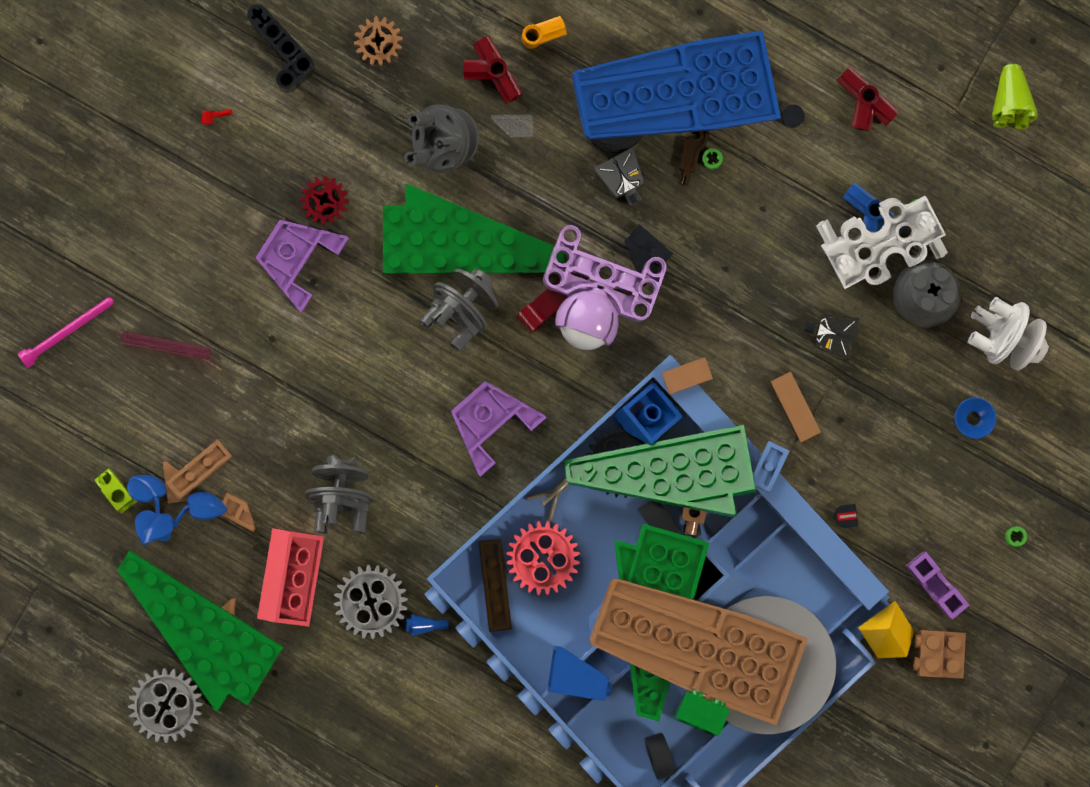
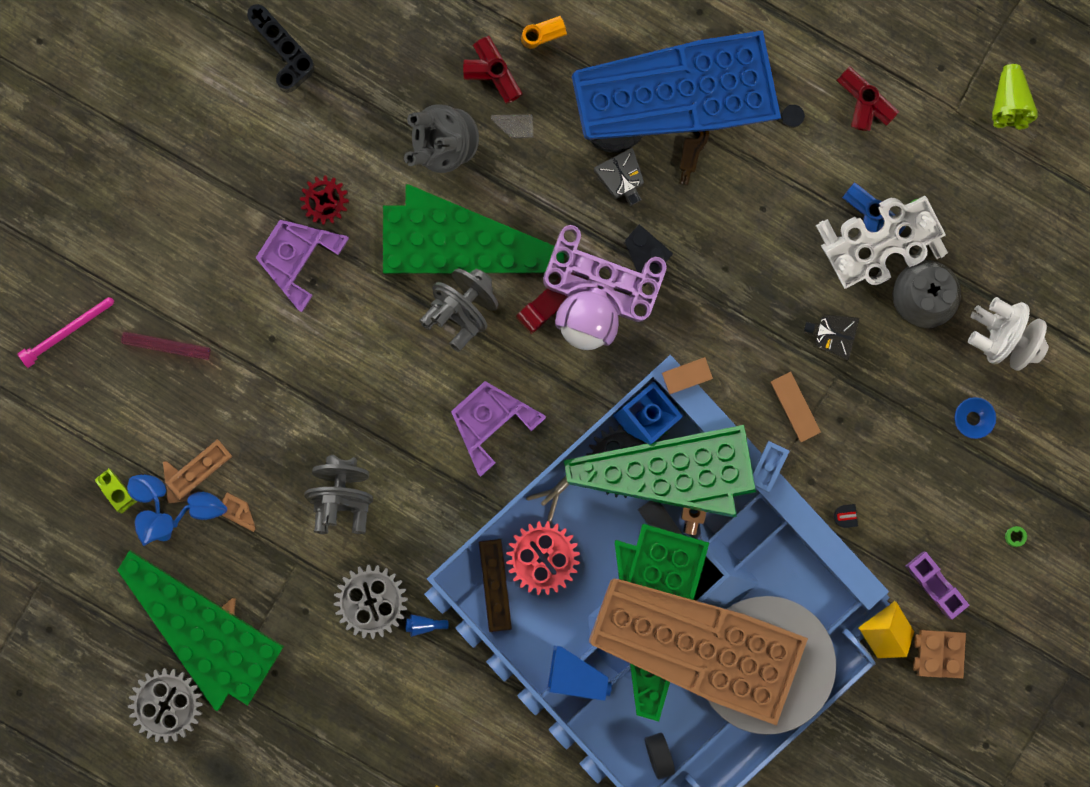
(207, 117): red hand -> none
(290, 577): coral slope -> none
(387, 40): medium nougat gear -> none
(701, 713): green slope -> none
(719, 158): bright green bush -> none

